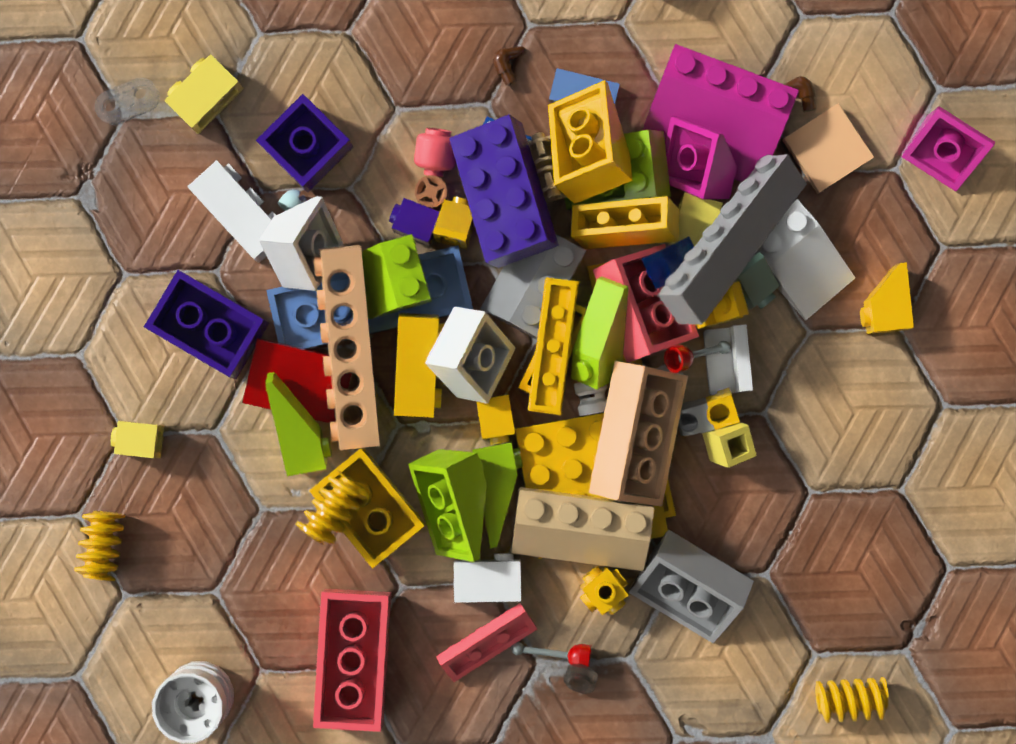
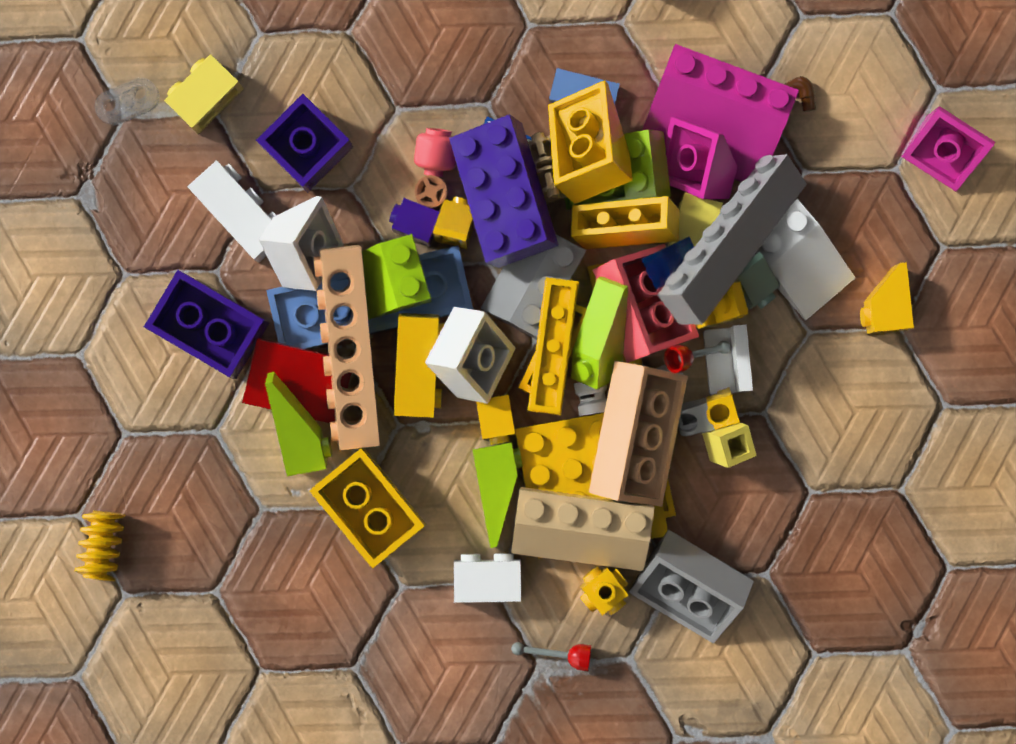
(137, 439): light yellow brick -> none
(183, 717): white wheel -> none
(291, 199): light aqua hinge -> none
(333, 509): yellow piece -> none
(352, 660): coral brick -> none
(452, 501): lime slope -> none
(486, 642): coral plate -> none
(502, 64): reddish brown animal -> none
(580, 678): clear smoke tile -> none
(827, 148): light nougat tile -> none
(852, 699): yellow piece -> none

